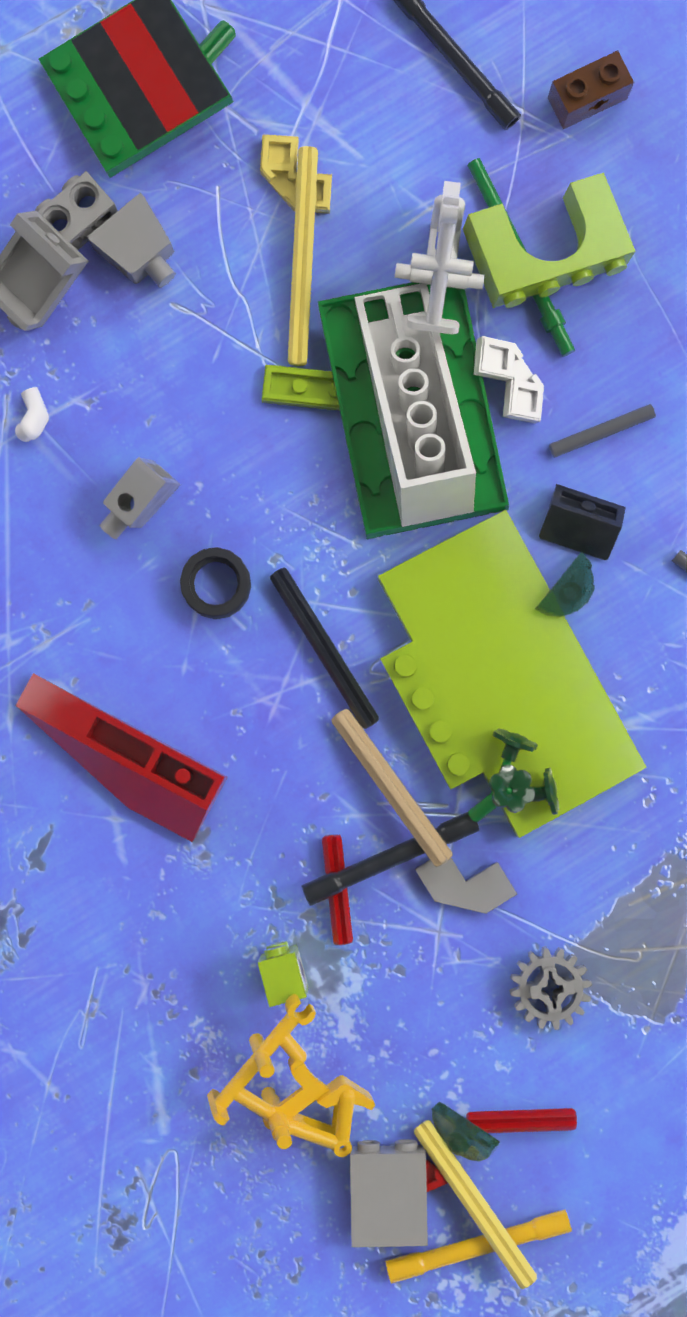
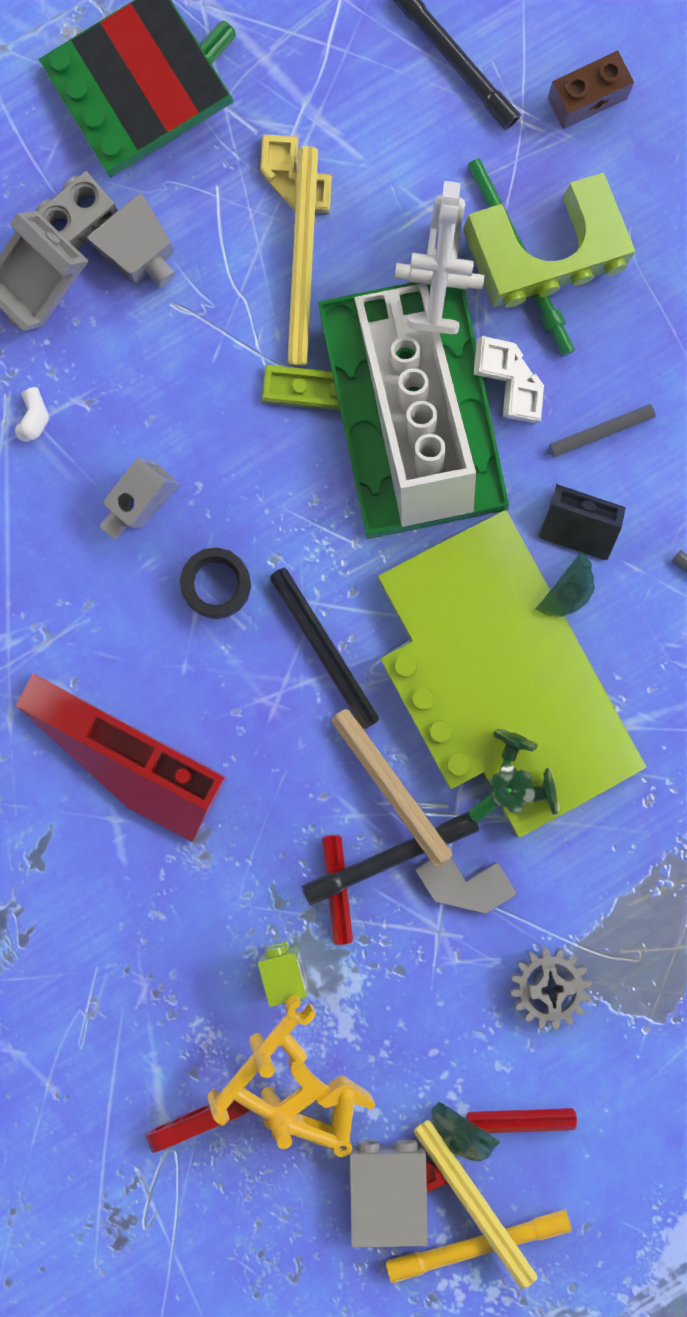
(188, 1126): none -> red beam

